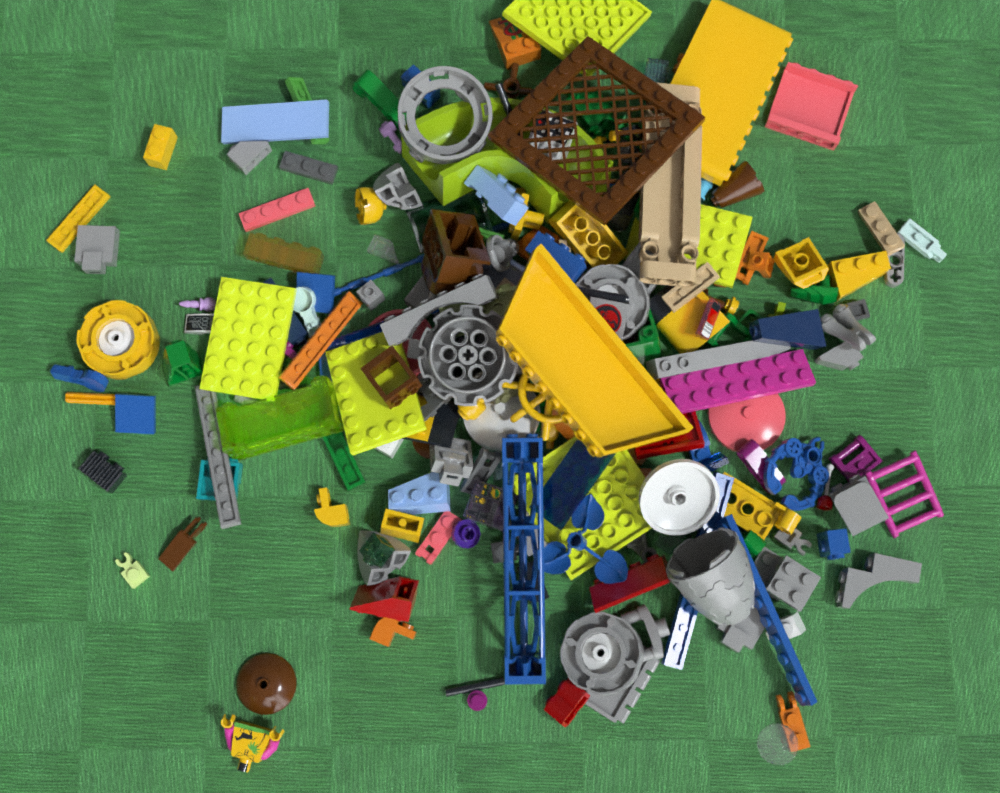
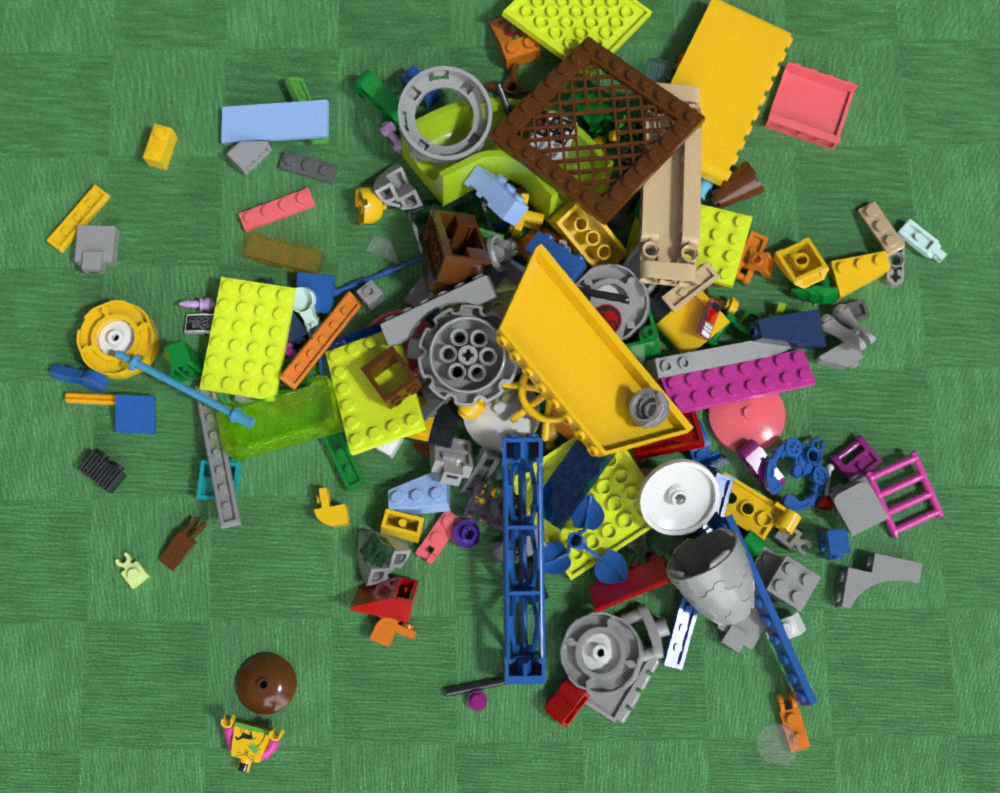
(234, 414): none -> dark azure bar
(648, 408): none -> light grey helmet

